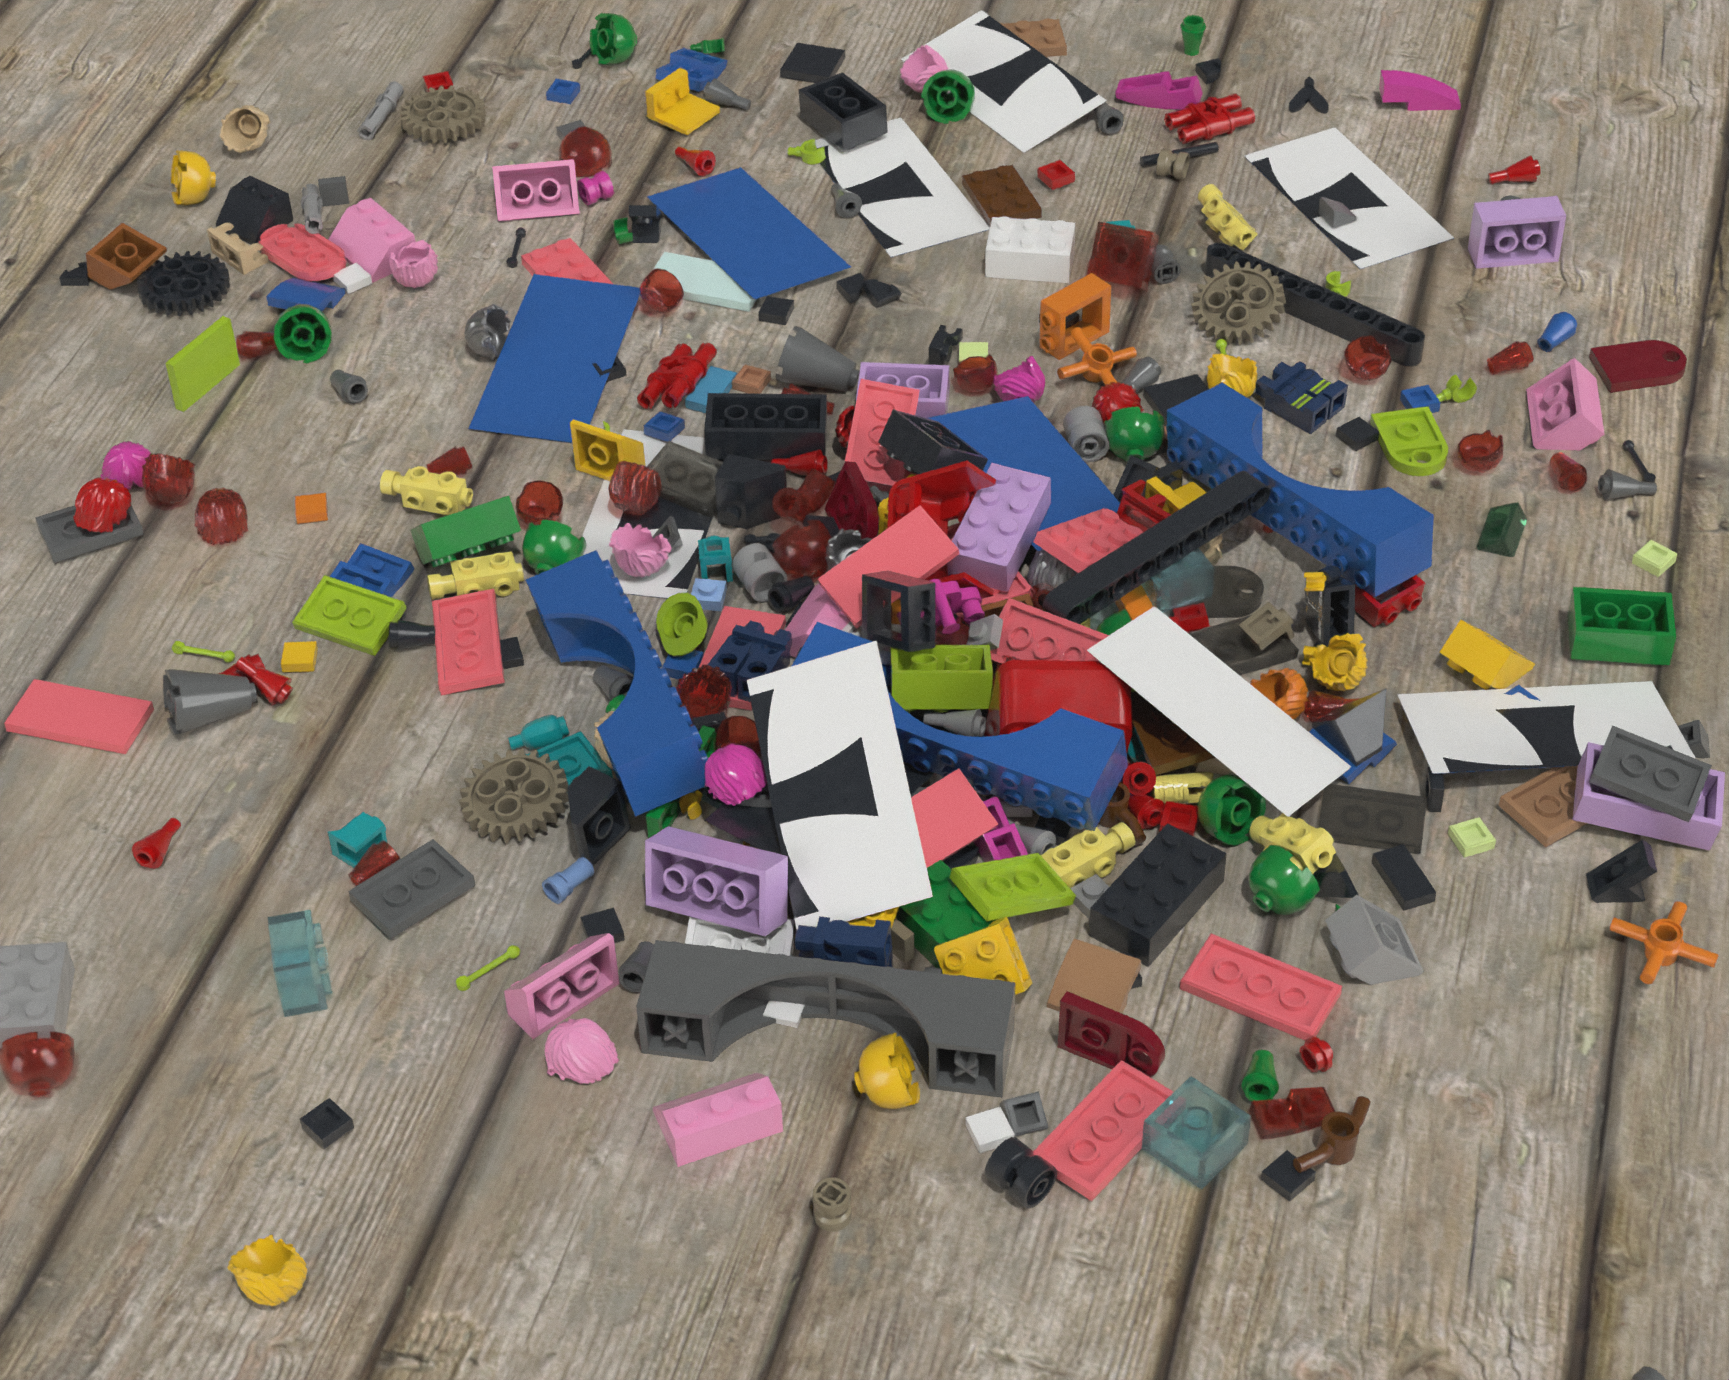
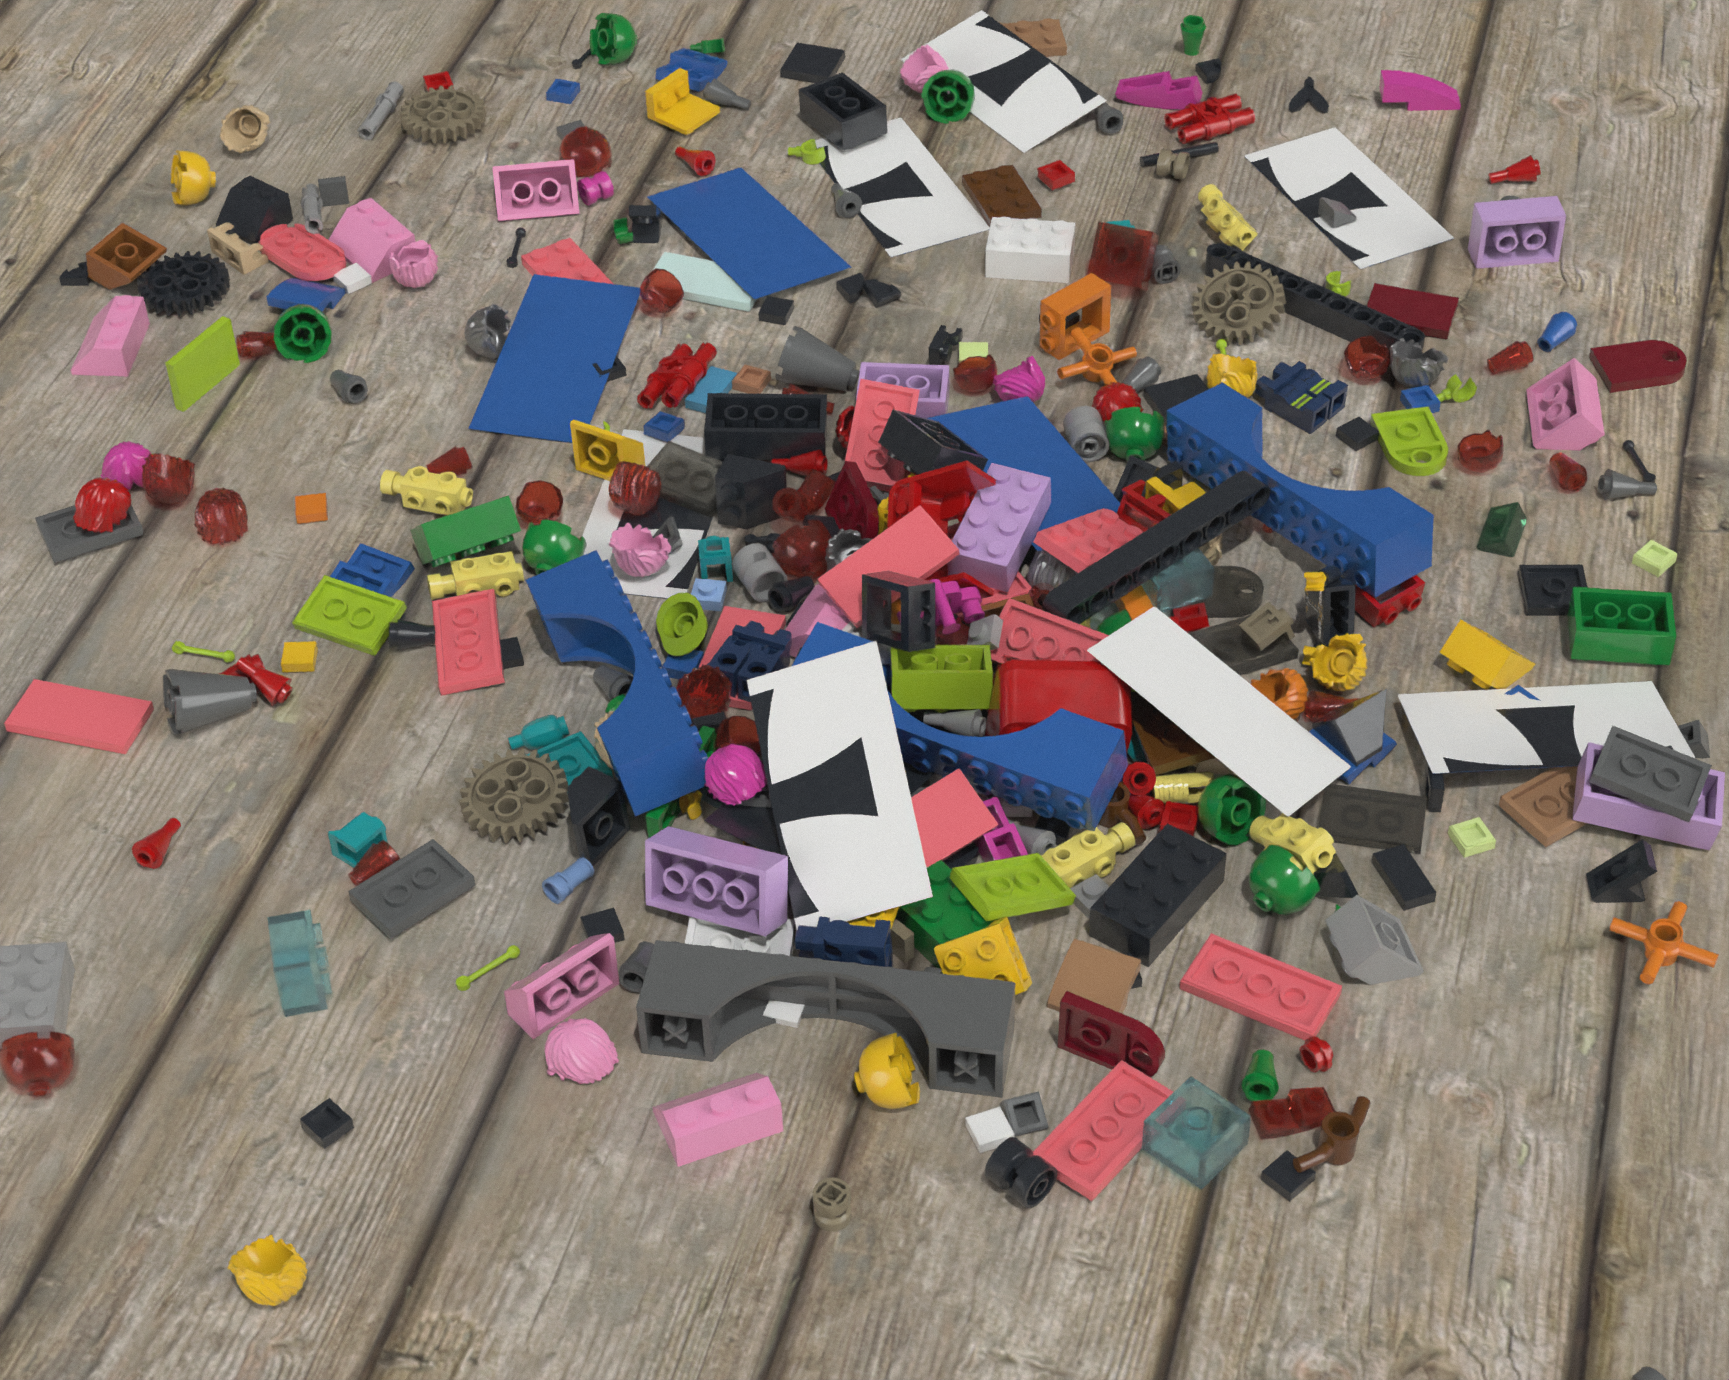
(113, 338): none -> bright pink slope
(1412, 366): none -> flat silver hair
(1420, 309): none -> dark red tile
(1549, 587): none -> black tile

